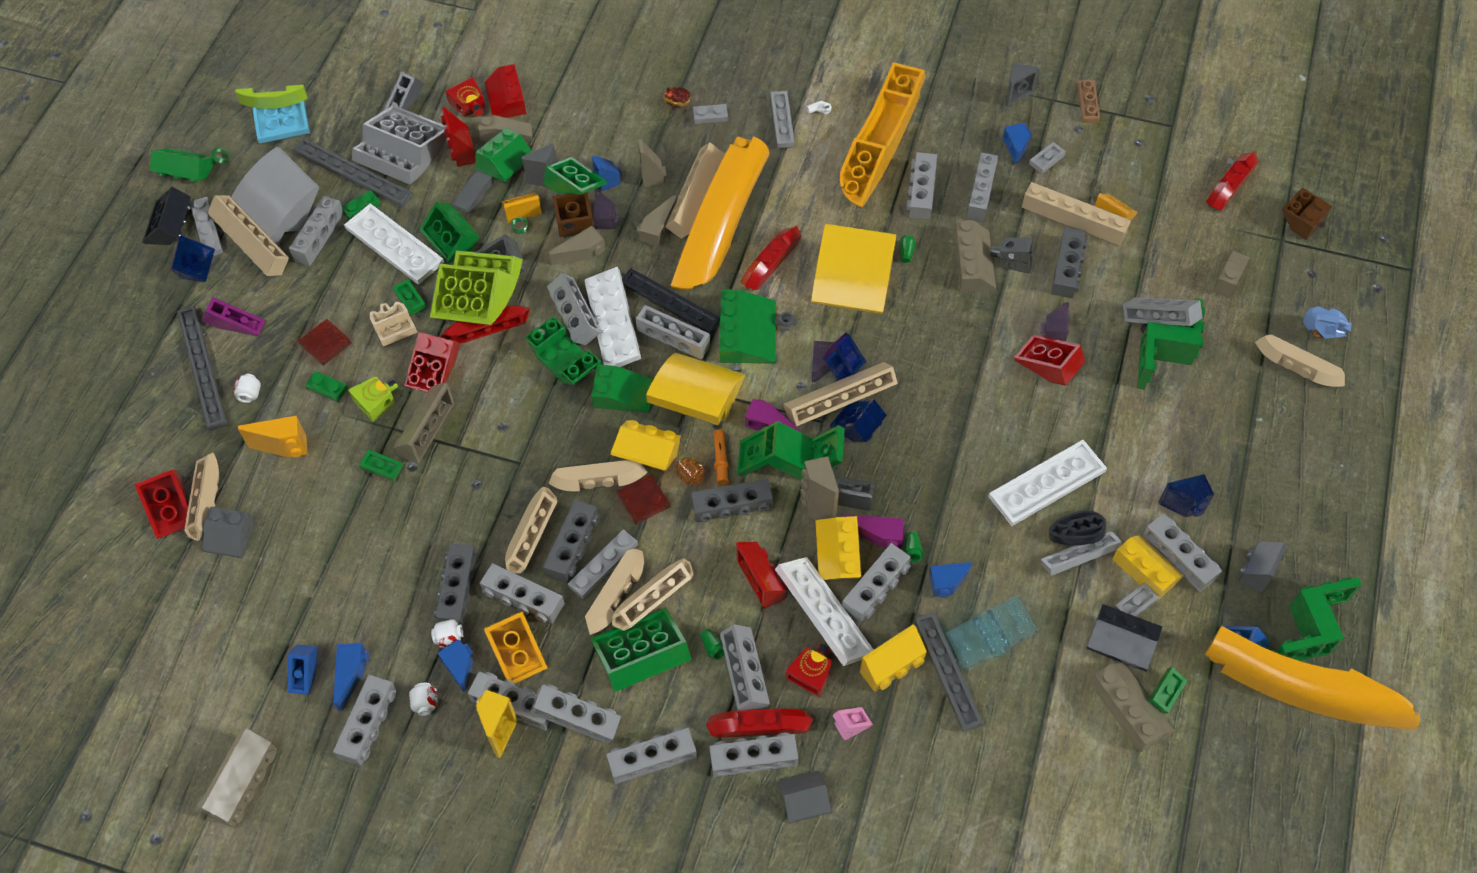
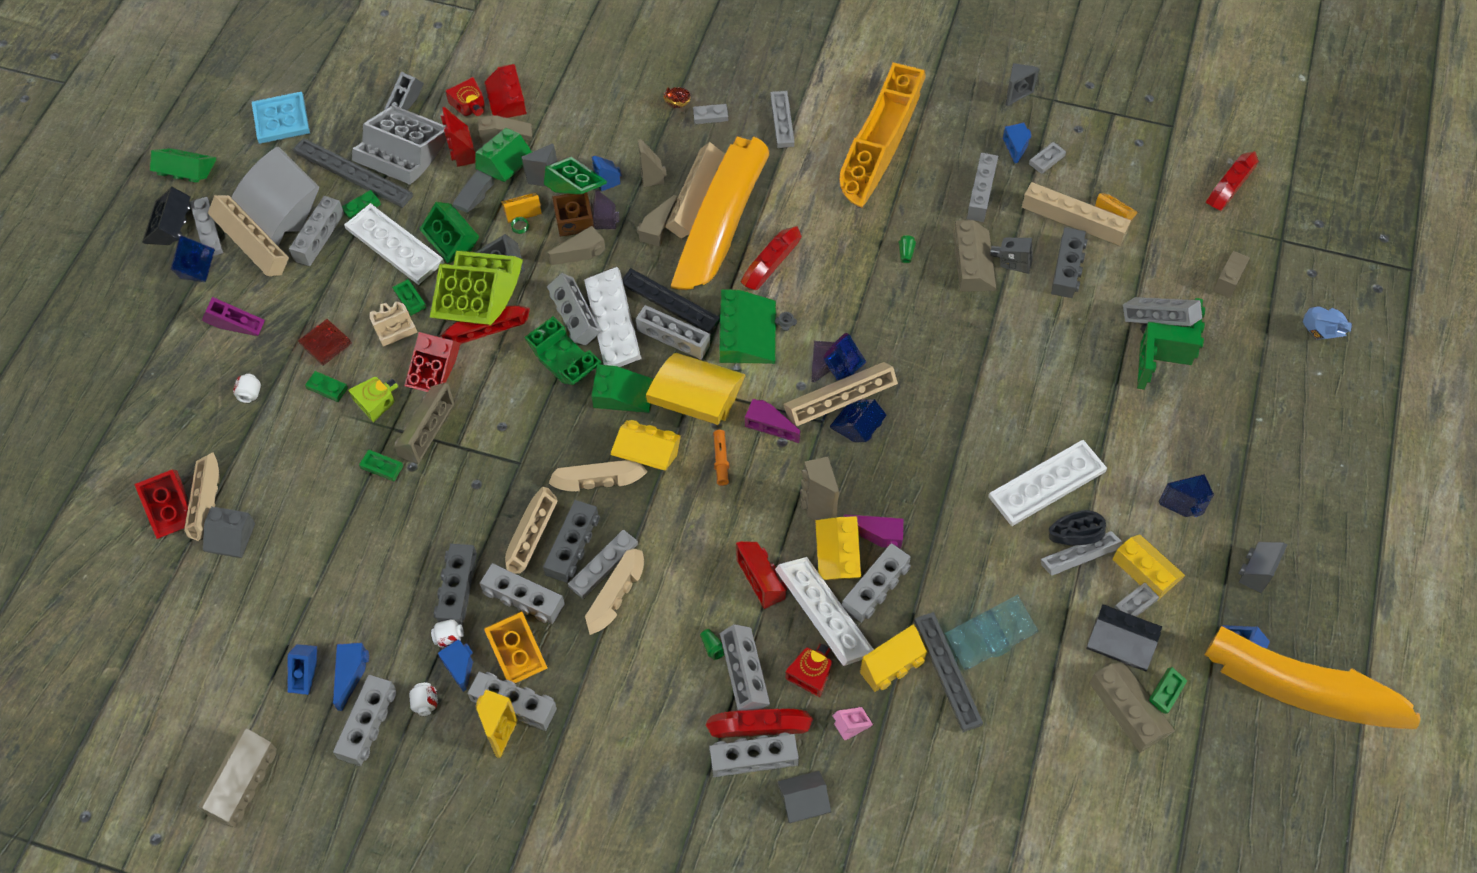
(202, 368): dark grey tile -> none
(222, 152): green axle -> none
(271, 100): lime slope -> none
(276, 436): light orange slope -> none
(543, 708): light grey brick -> none
(642, 650): green slope -> none
(643, 499): clear red plate -> none
(644, 765): light grey brick -> none
(652, 594): tan brick -> none
(690, 471): clear orange head -> none
(722, 495): dark grey brick -> none
(788, 449): green bracket -> none
(819, 106): white arm -> none
(853, 268): yellow slope -> none
(855, 493): dark grey slope -> none
(913, 547): green cone -> none
(923, 185): light grey brick -> none
(947, 578): blue slope -> none
(1051, 358): red slope -> none
(1057, 323): clear purple slope -> none
(1088, 101): medium nougat tile -> none
(1185, 562): light grey brick -> none
(1301, 361): tan brick -> none
(1305, 213): reddish brown slope -> none
(1316, 620): green bracket -> none

